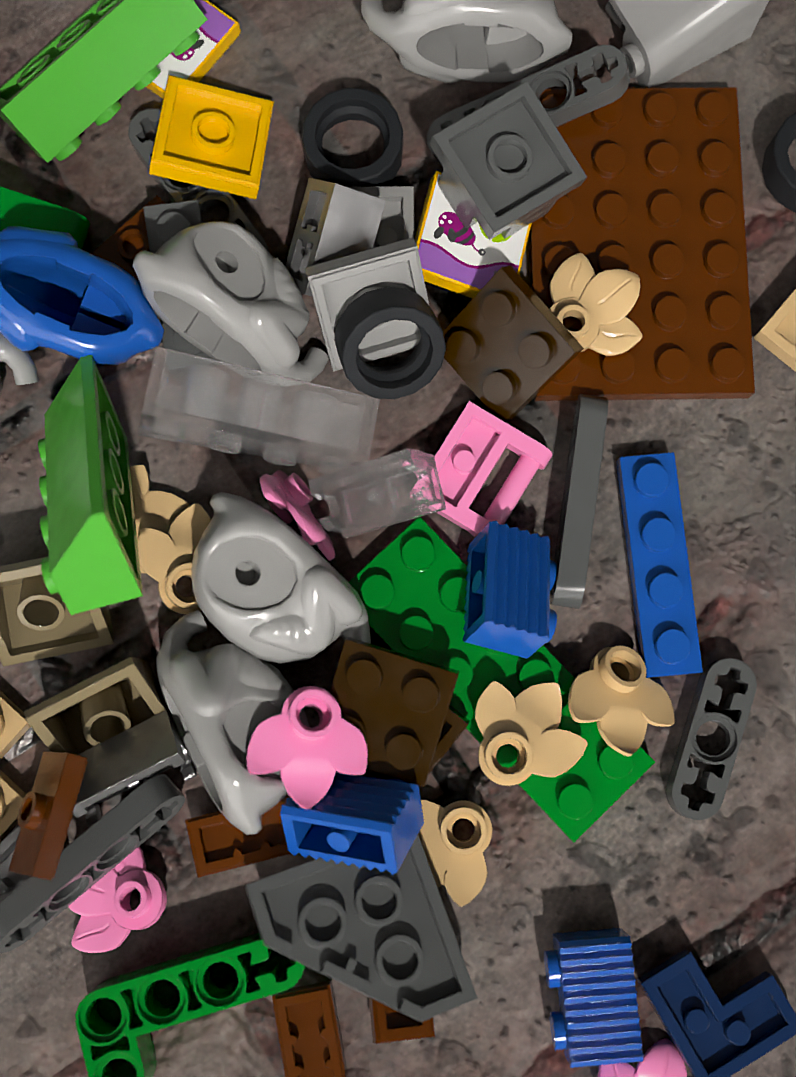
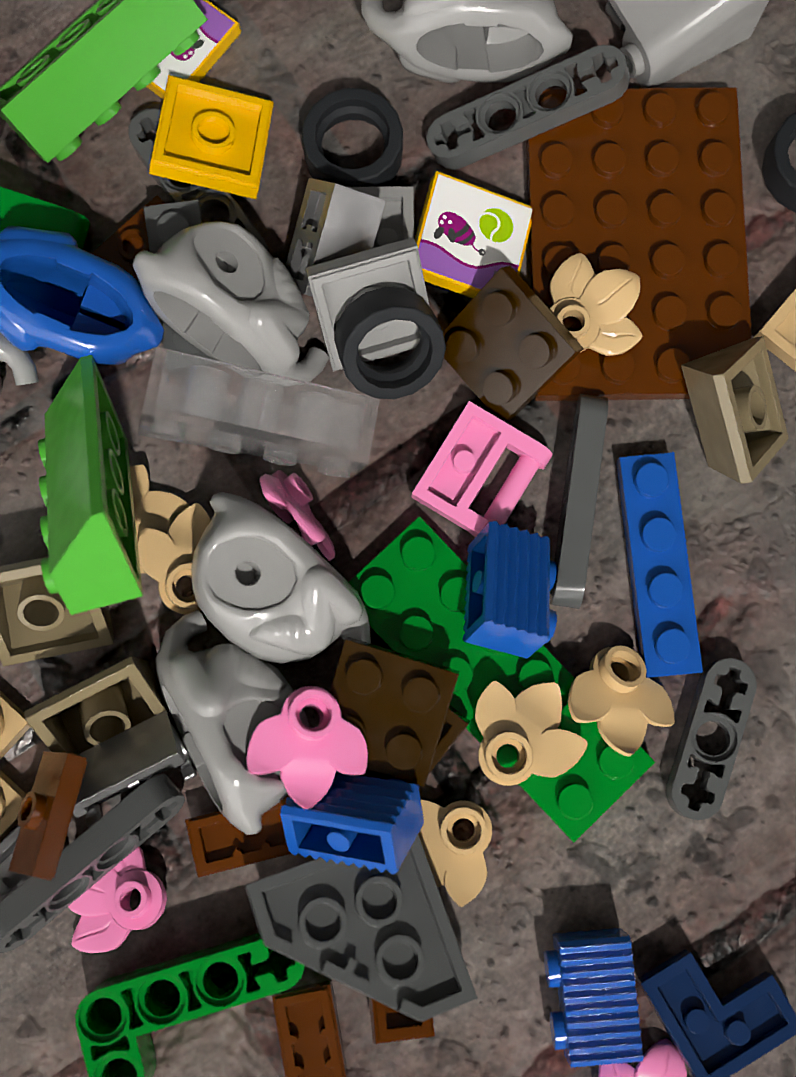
(380, 492): clear hinge -> none
(505, 164): dark grey panel -> none
(736, 408): none -> dark tan slope

